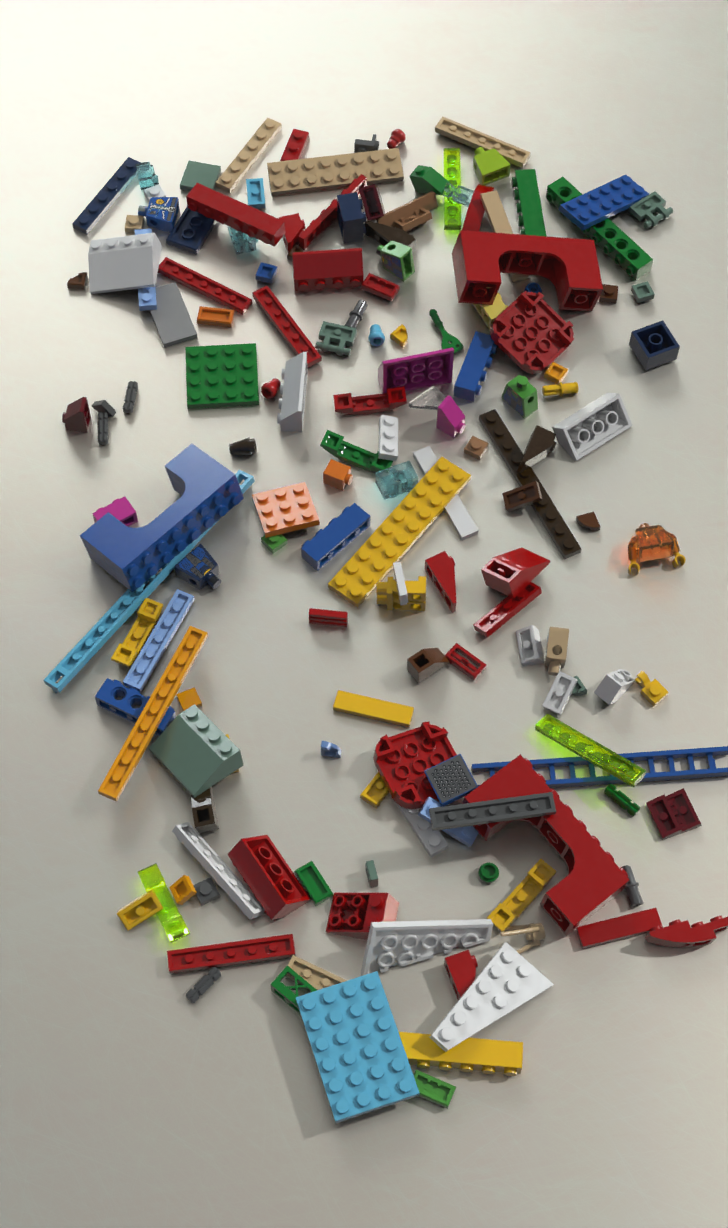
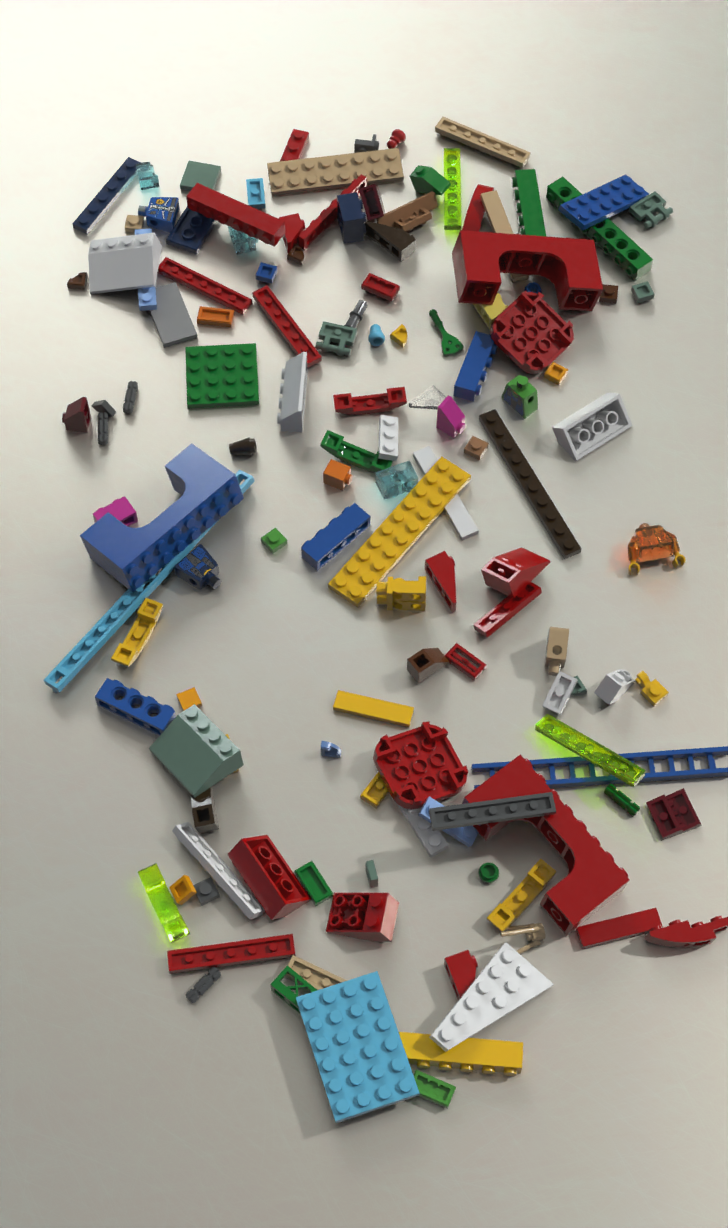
(139, 909): yellow slope -> none
(152, 714): light orange plate -> none
(154, 191): white plate -> none
(158, 640): light blue plate -> none
(248, 155): tan plate -> none
(270, 389): red piece -> none
(285, 509): plate -> none
(327, 269): red slope -> none
(328, 617): red tile -> none
(397, 259): bright green torso -> none
(400, 582): white tile -> none
(416, 941): white wing -> none
(417, 370): dark pink slope -> none
(451, 780): tile -> none
(460, 194): clear light blue plate -> none
(490, 166): lime torso -> none
(522, 496): reddish brown plate -> none
(530, 646): white slope -> none
(537, 448): dark brown slope -> none
(560, 389): yellow axle -> none
(589, 521): reddish brown tile -> none
(632, 888): dark grey axle -> none
(654, 345): dark blue brick -> none

